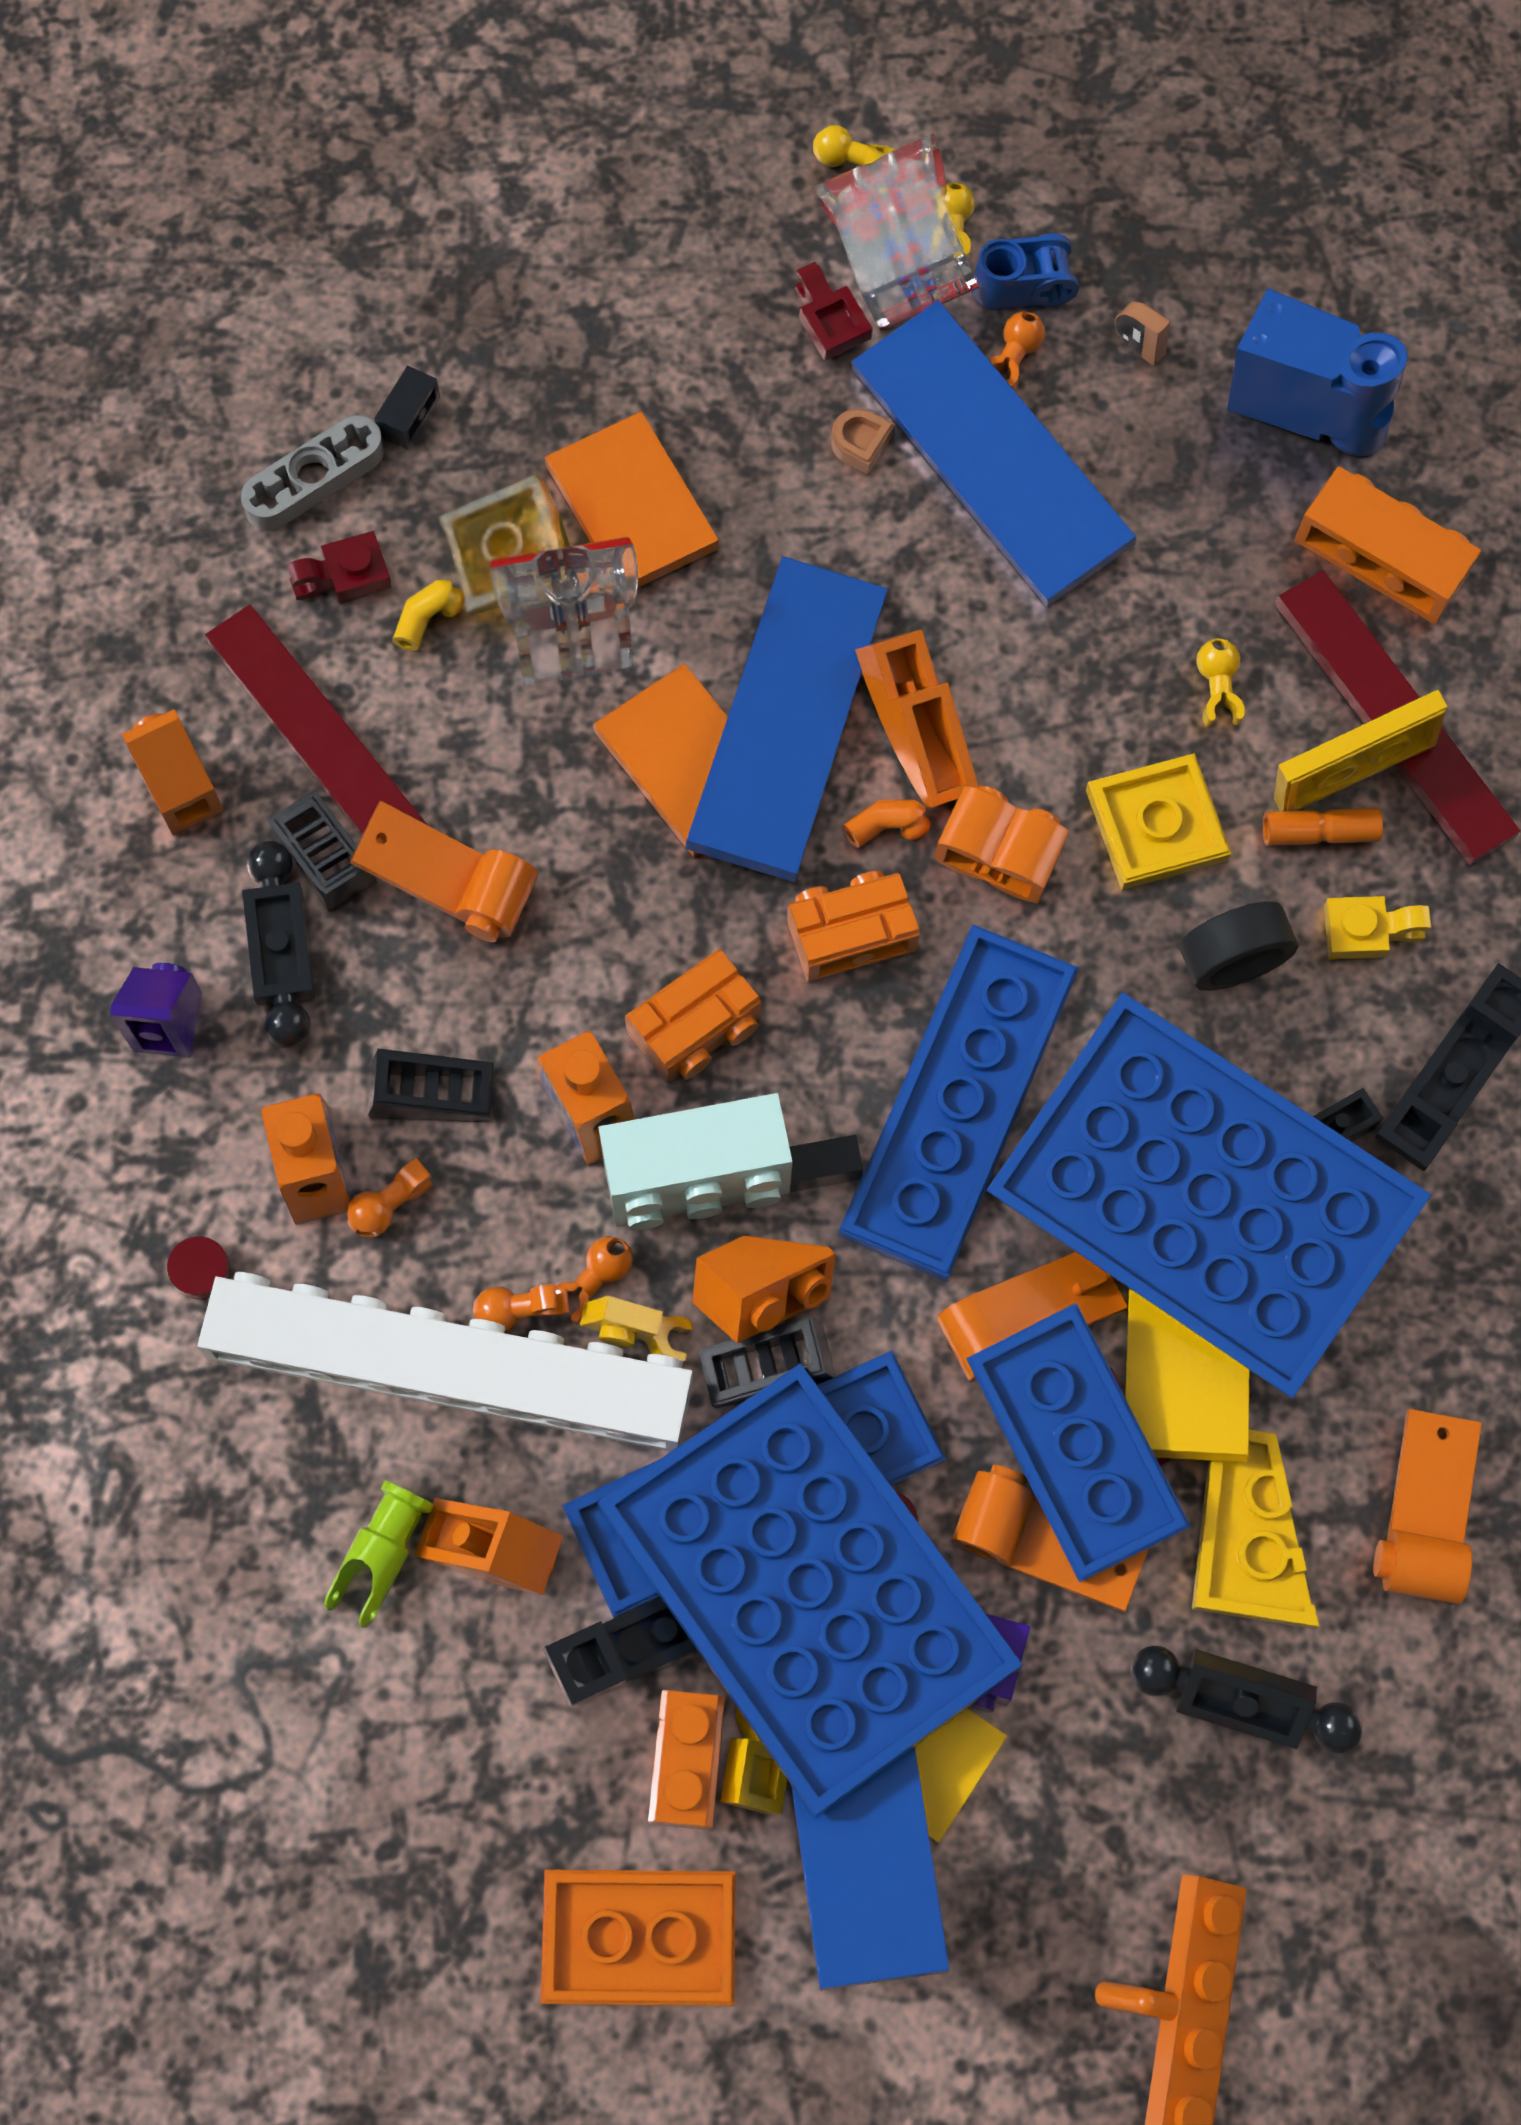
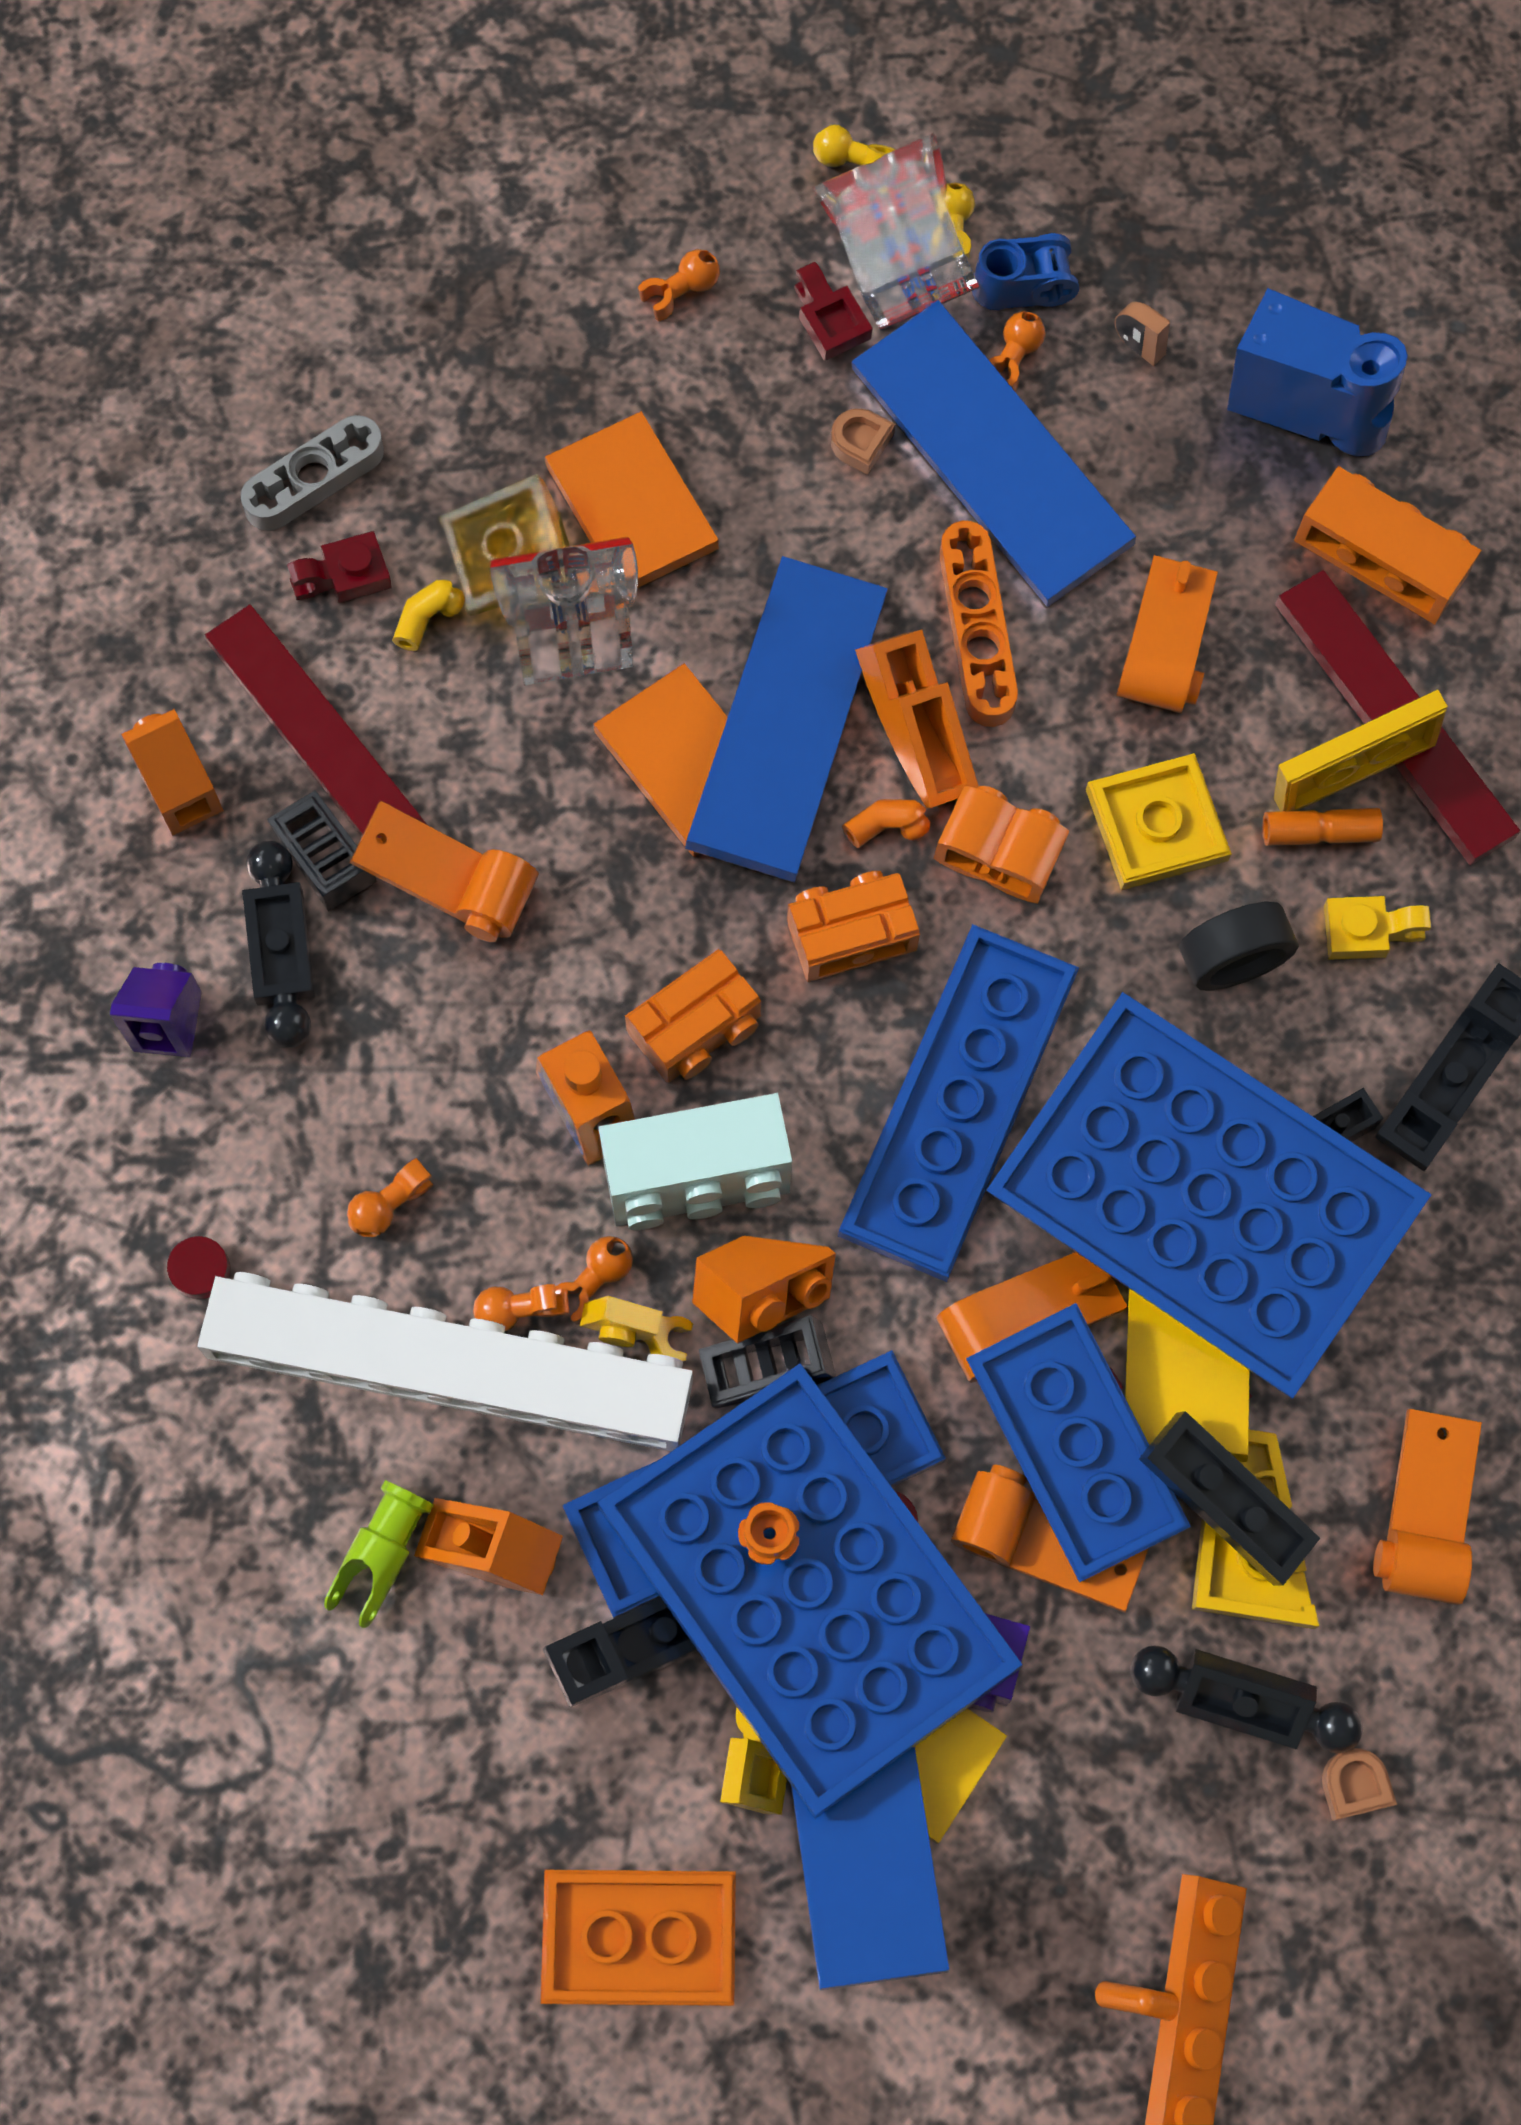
(304, 1154): orange torso -> none
(407, 407): black piece -> none
(428, 1107): black slope -> none
(686, 1760): orange brick -> none
(694, 274): none -> orange arm
(771, 1516): none -> orange plate
(825, 1163): black piece -> none
(975, 623): none -> orange beam
(1168, 636): none -> orange door
(1218, 669): yellow arm -> none
(1229, 1498): none -> black plate
(1356, 1784): none -> nougat tile

